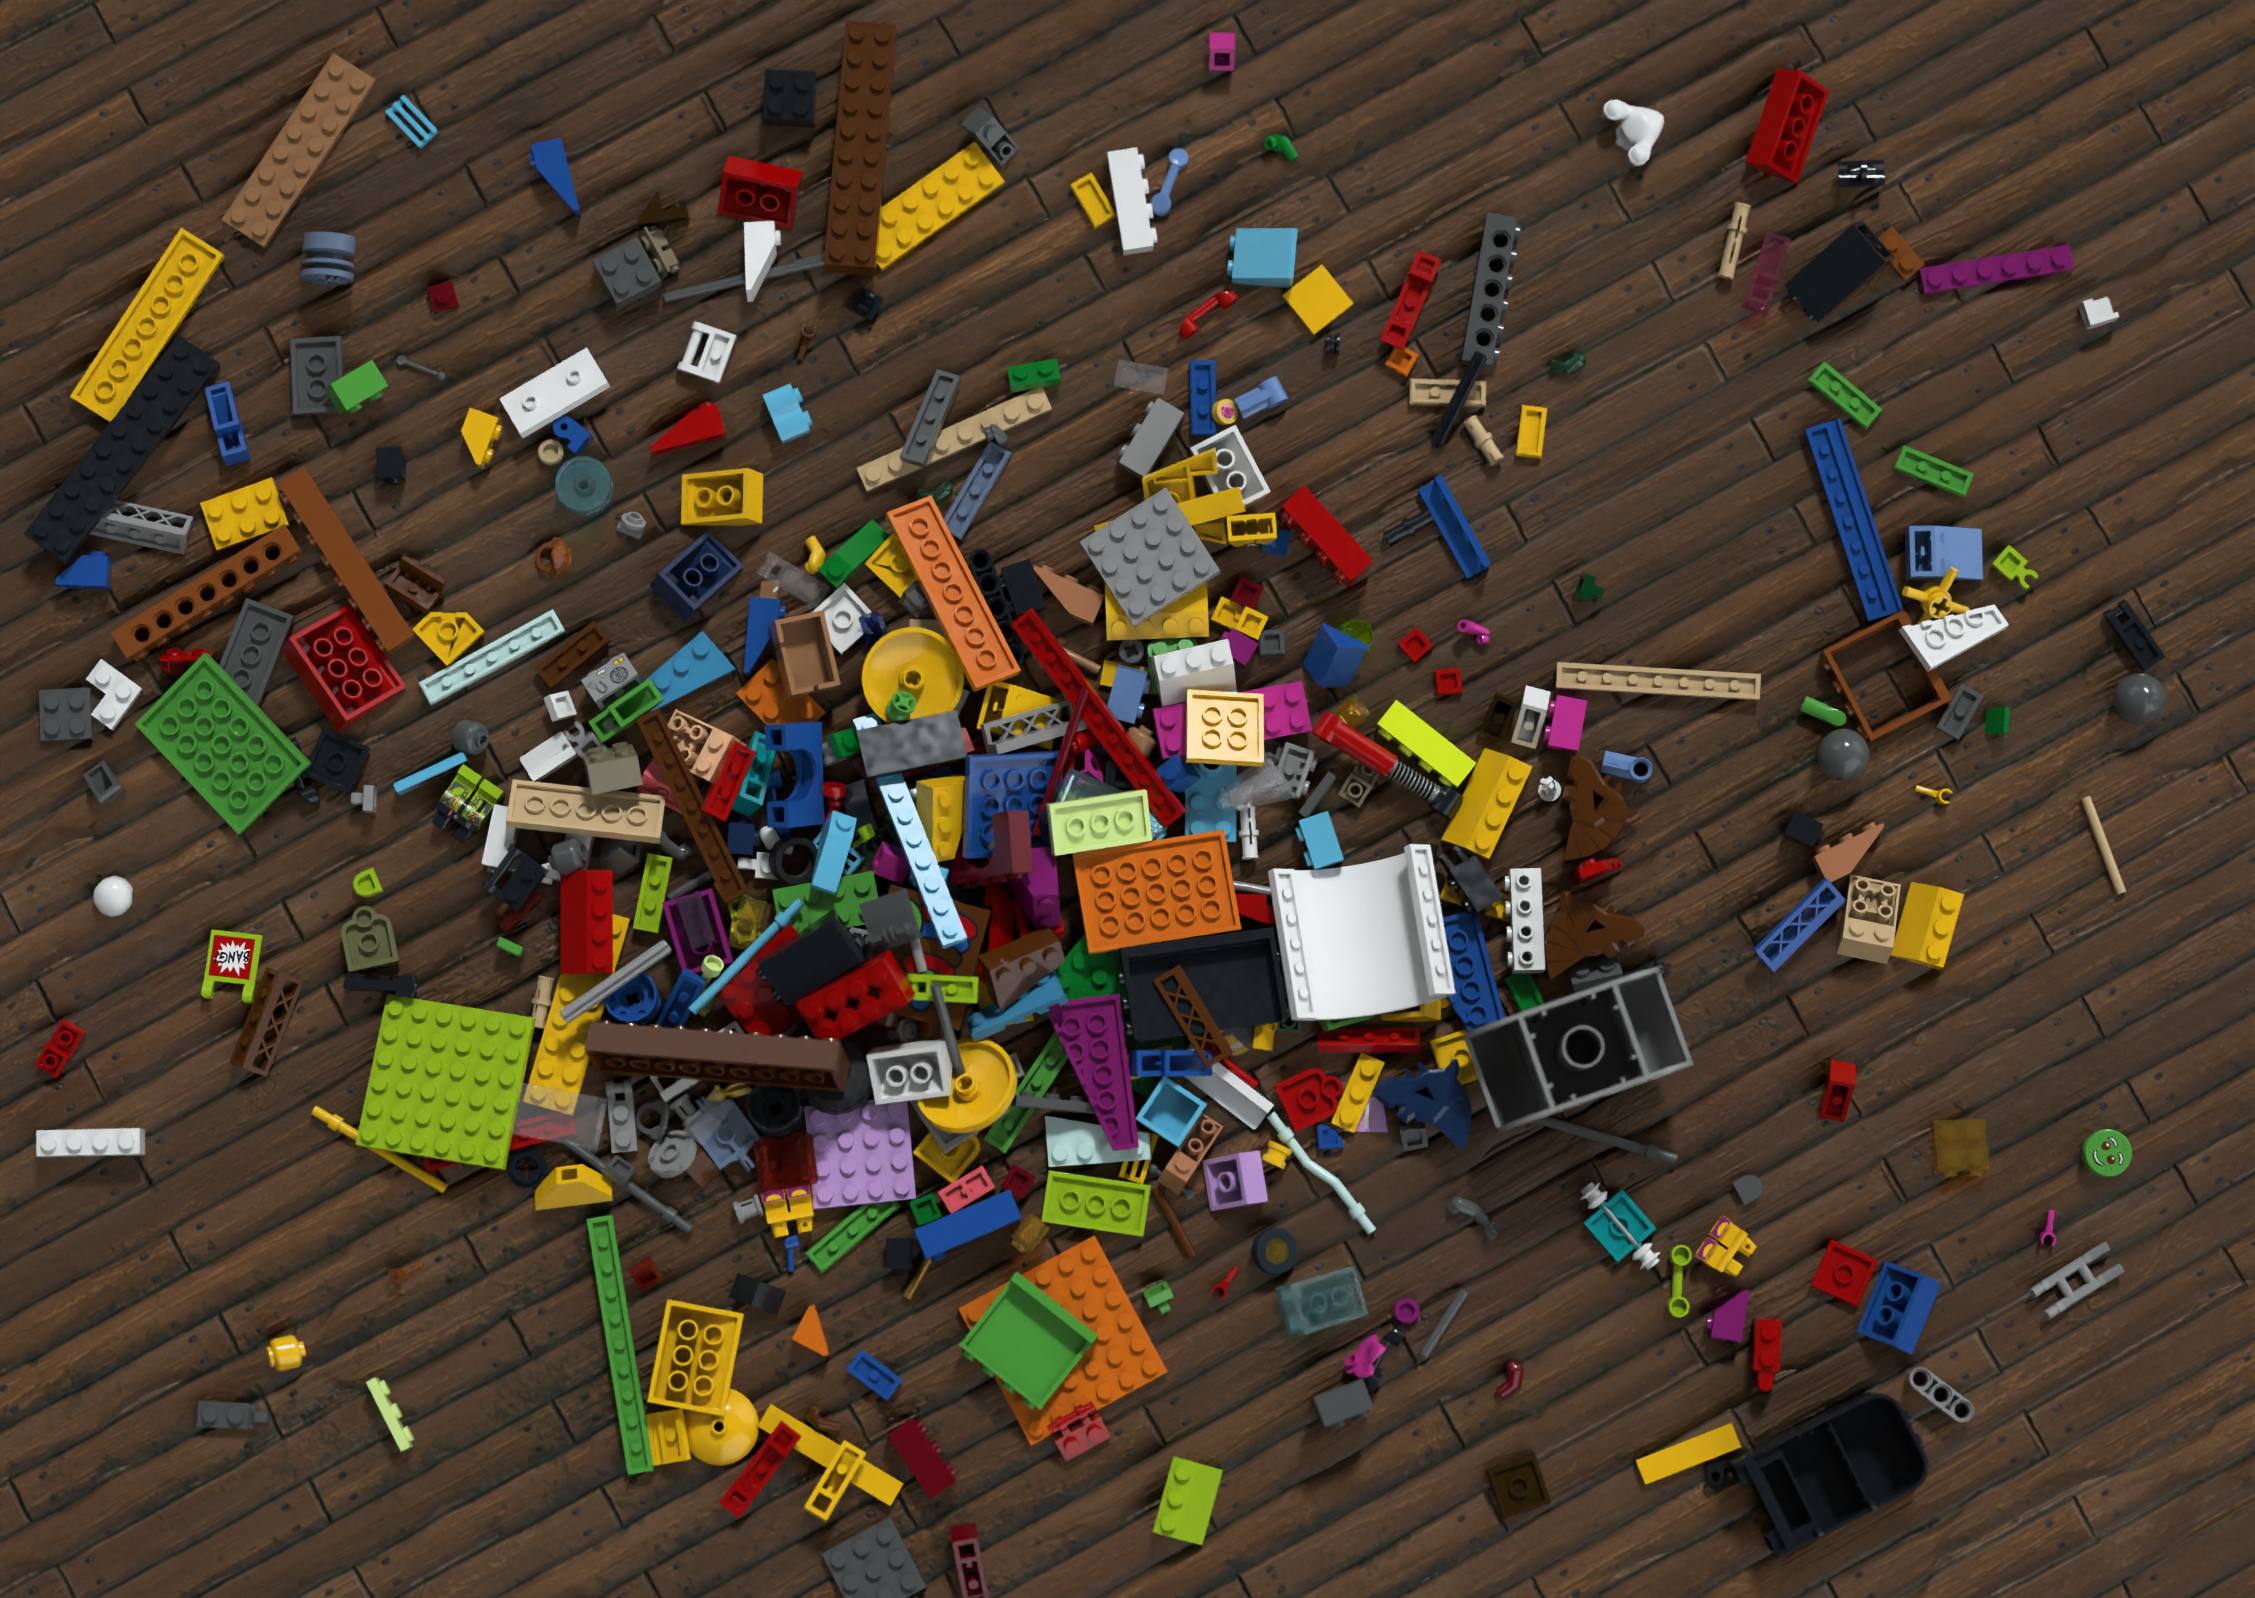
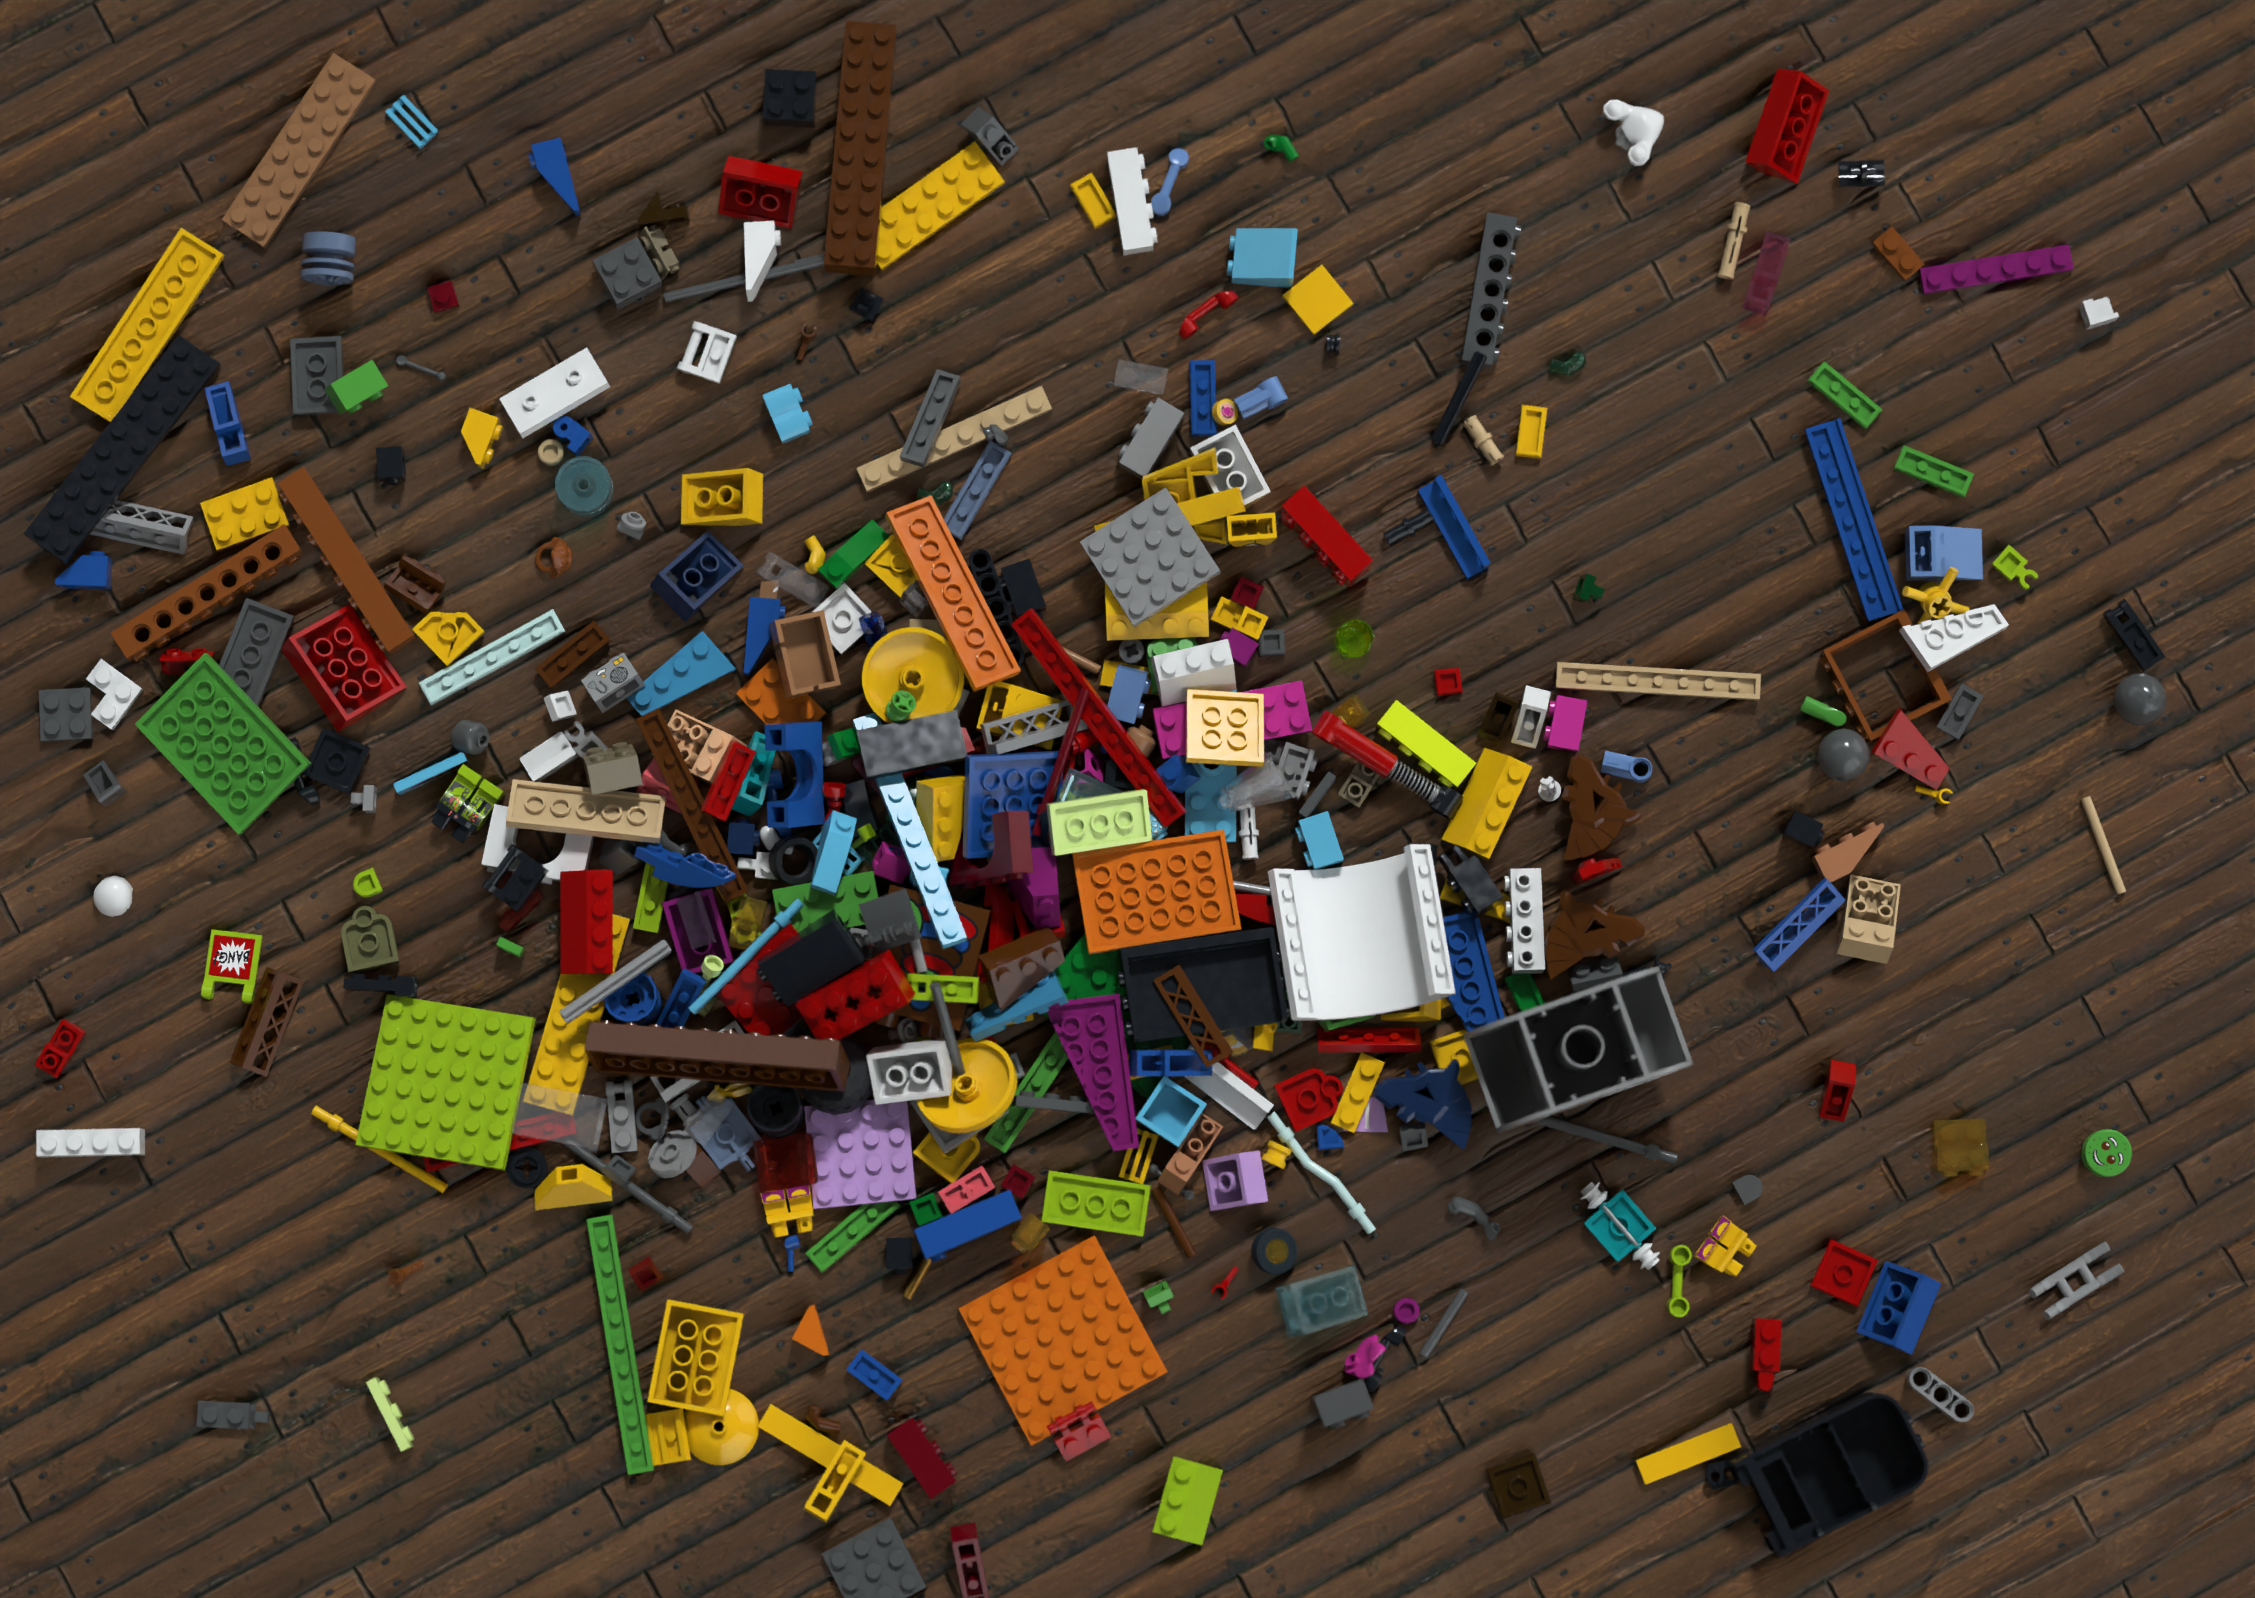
(285, 1353): yellow head -> none
(542, 1001): tan pin -> none
(568, 856): dark grey head -> none
(625, 711): bright green slope -> none
(684, 871): none -> blue slope
(695, 428): red slope -> none
(748, 1208): light grey bush -> none
(757, 1294): black slope -> none
(760, 1469): red slope -> none
(1027, 1341): bright green panel -> none
(1034, 375): green plate -> none
(1075, 599): nougat slope -> none
(1086, 1143): light aqua wing -> none
(1222, 51): dark pink brick -> none
(1279, 546): blue plate -> none
(1334, 657): blue slope -> none
(1401, 361): orange tile -> none
(1410, 300): red slope -> none
(1415, 645): red tile -> none
(1439, 392): tan tile -> none
(1482, 633): dark pink arm -> none
(1514, 1380): dark red arm -> none
(1729, 1318): magenta slope -> none
(1839, 271): black slope -> none
(1910, 751): none -> red wing
(1927, 925): yellow slope -> none
(1997, 721): green slope -> none
(2048, 1228): dark pink hand -> none

